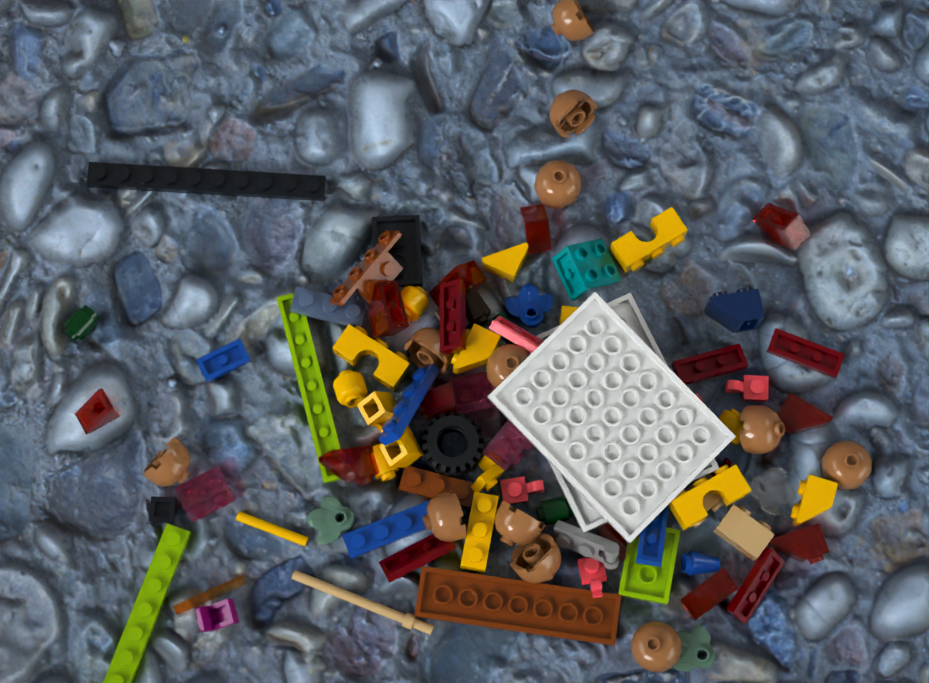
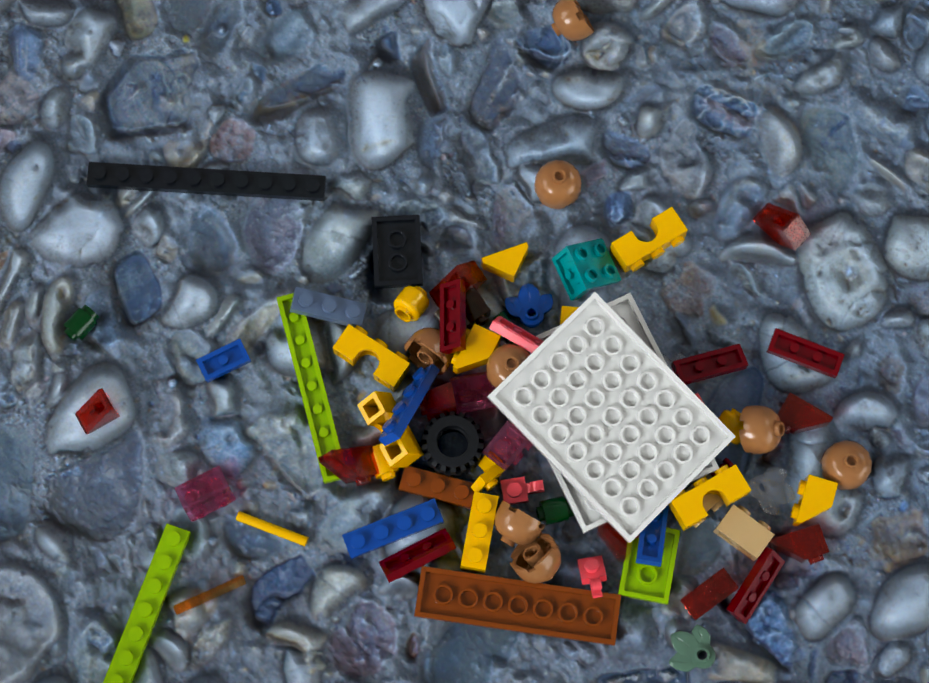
(163, 510): black plate -> none
(169, 465): medium nougat cylinder -> none
(217, 615): magenta bracket -> none
(326, 520): sand green plate -> none
(350, 388): yellow head -> none
(376, 267): dark orange bracket -> none
(387, 310): clear red slope -> none
(408, 620): tan bar -> none
(445, 517): medium nougat cylinder -> none
(536, 228): clear red slope -> none
(572, 112): medium nougat cylinder -> none
(587, 544): light grey plate -> none
(656, 646): medium nougat cylinder -> none
(699, 563): blue cone -> none
(737, 310): dark blue slope -> none
(752, 388): coral plate -> none

